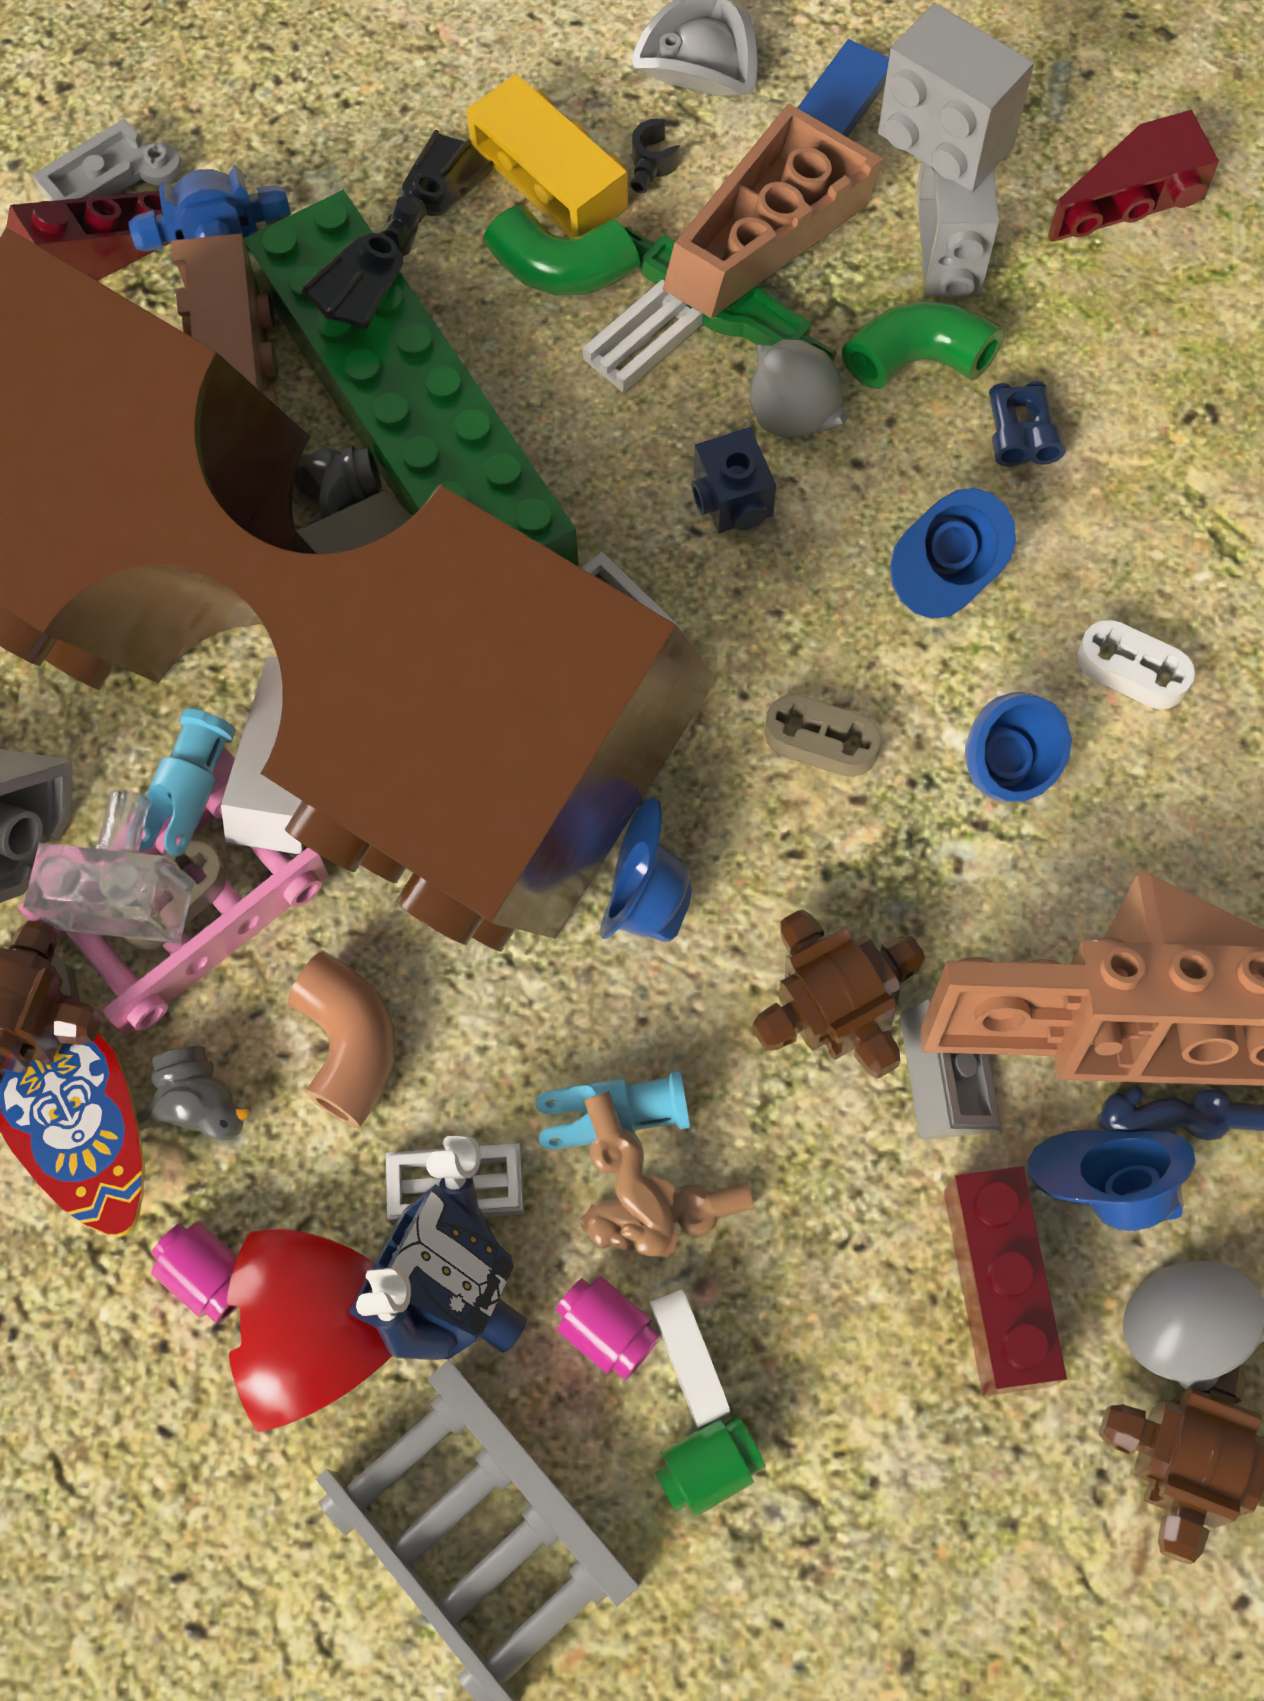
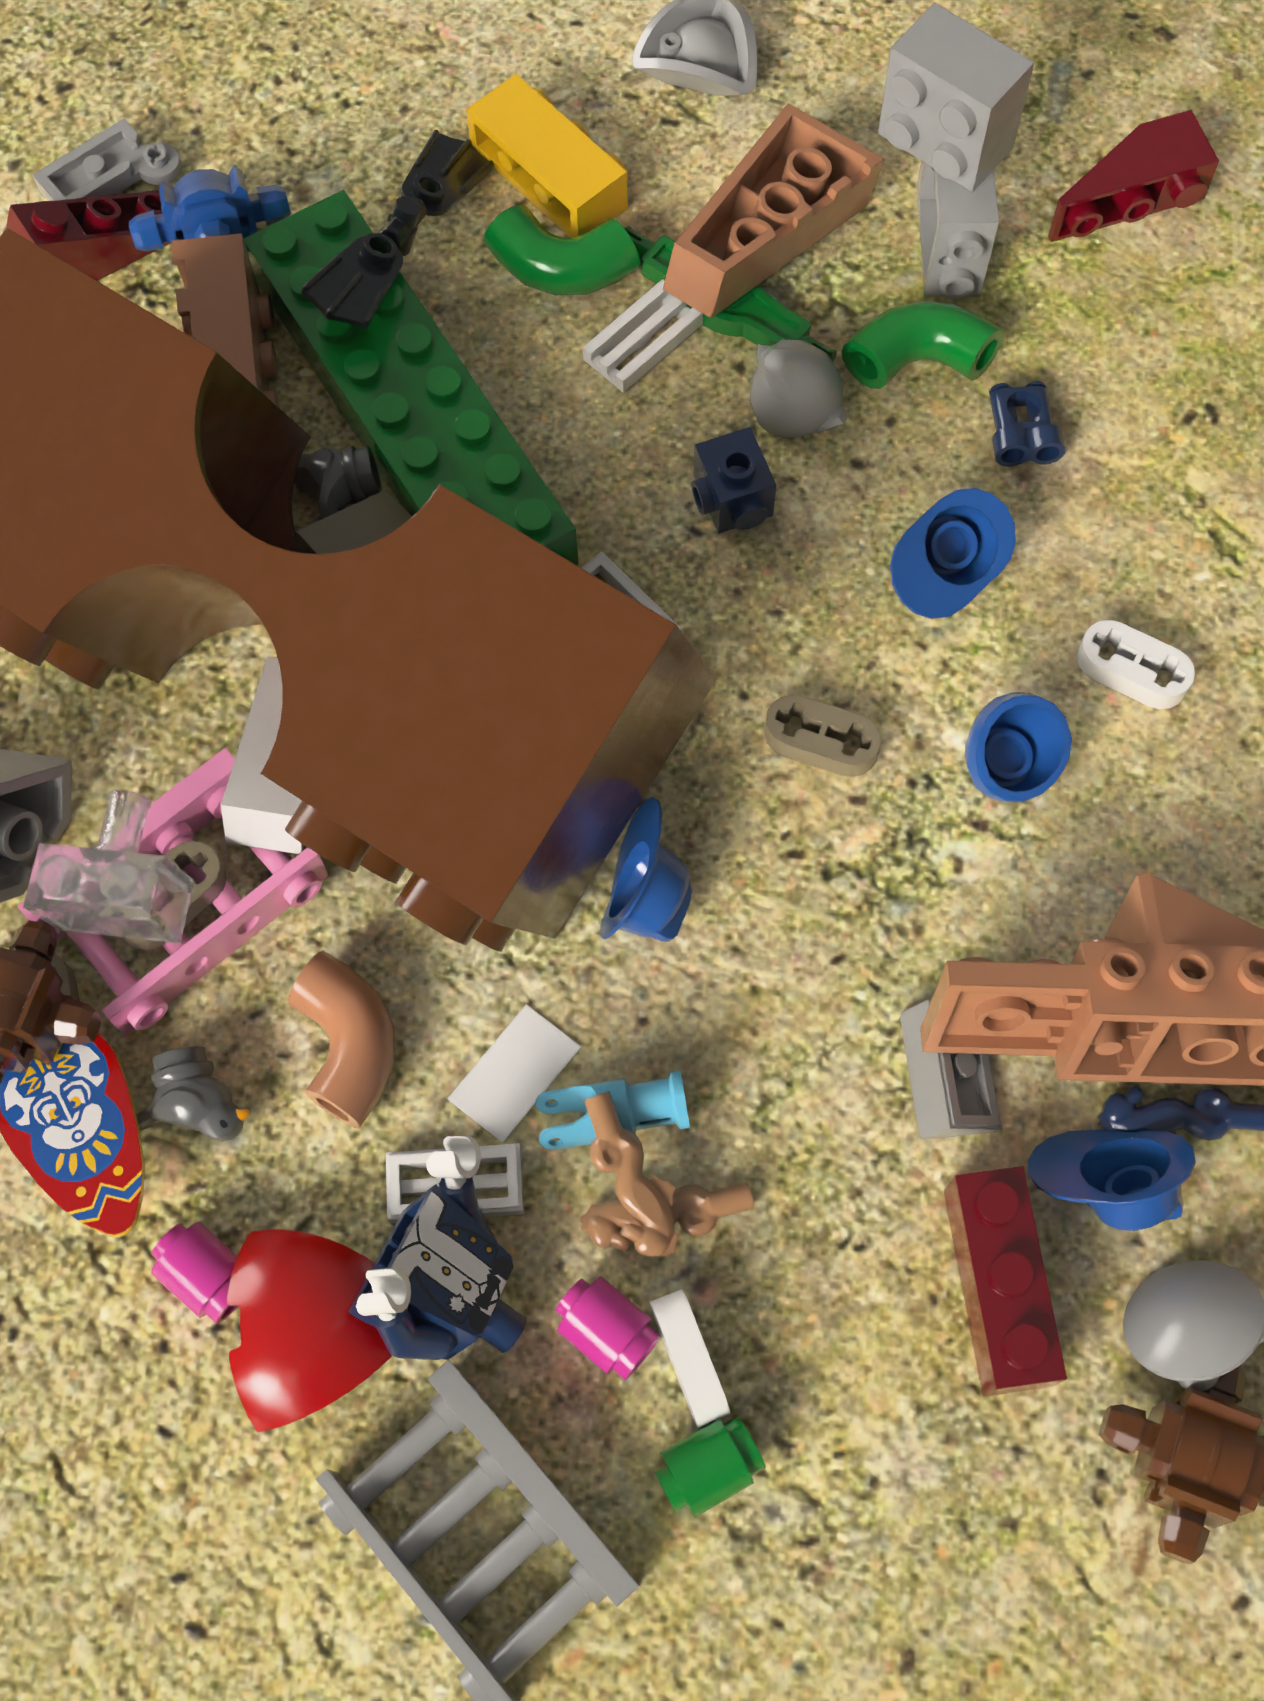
(185, 780): medium azure piece -> none
(514, 1073): none -> white sticker
(650, 163): black piece -> none
(839, 993): reddish brown piece -> none
(847, 87): blue tile -> none

